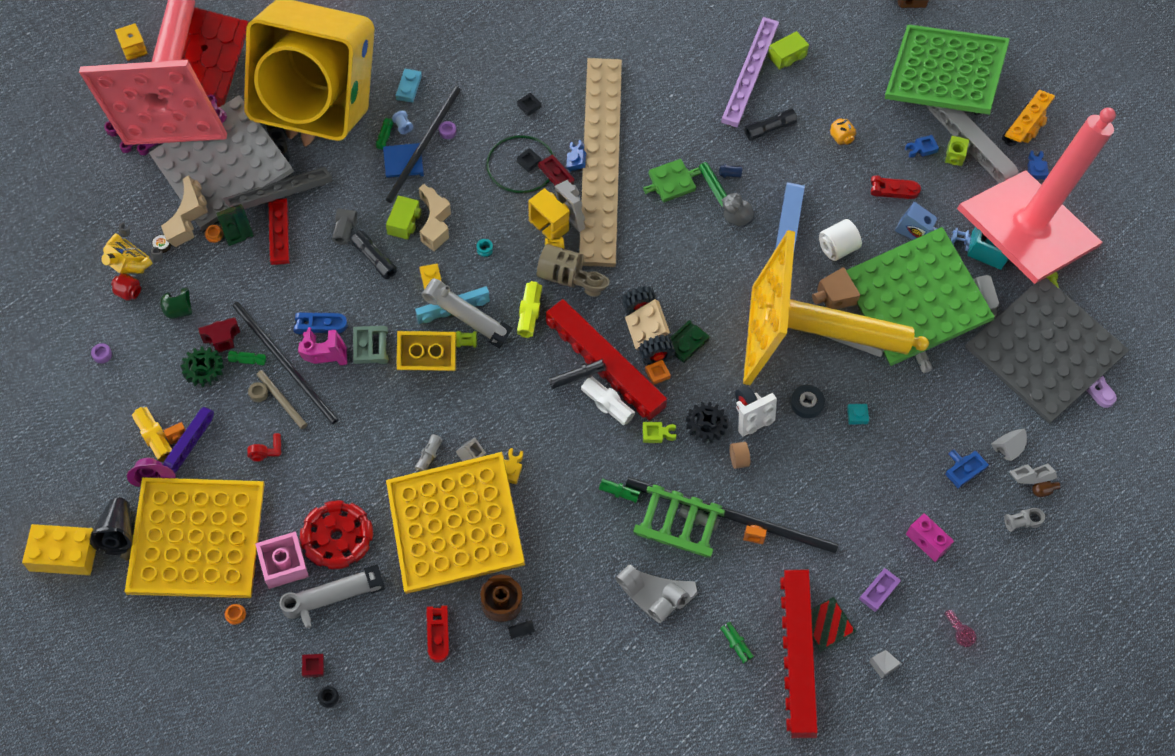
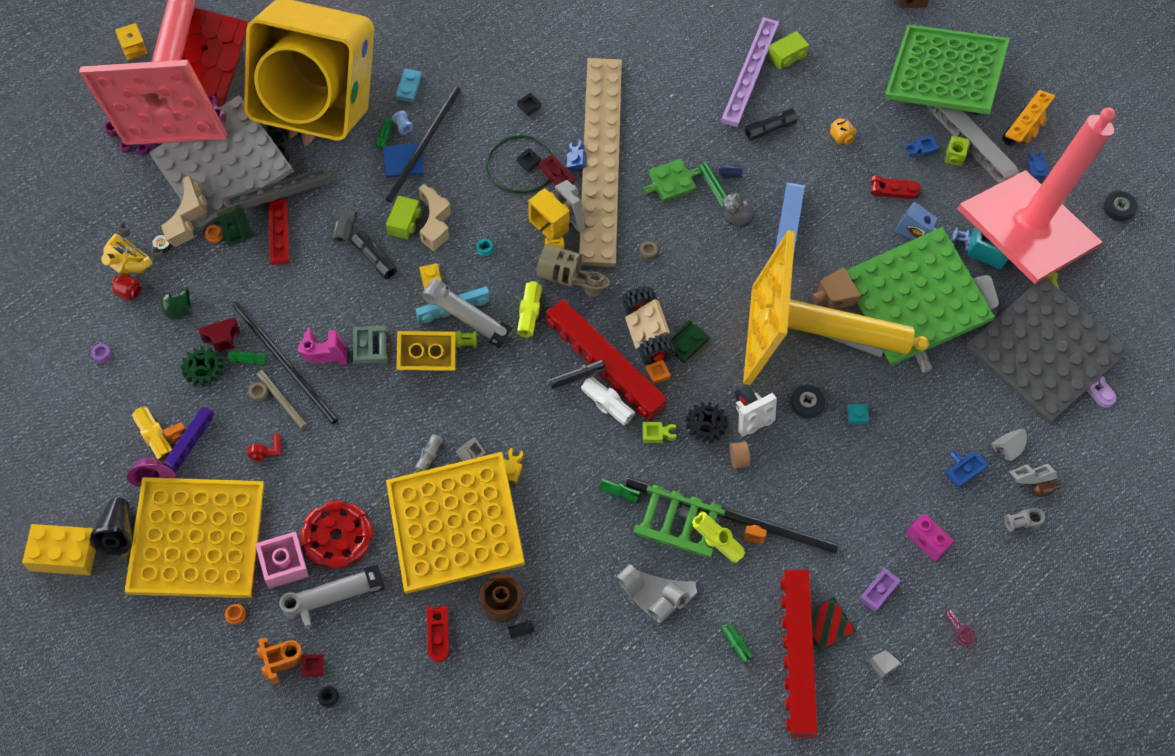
(276, 658): none -> orange pin
(320, 322): blue plate -> none
(447, 130): medium lavender tile -> none
(648, 250): none -> dark tan tile
(718, 537): none -> neon yellow piece
(840, 240): white piece -> none
(1125, 200): none -> black bush

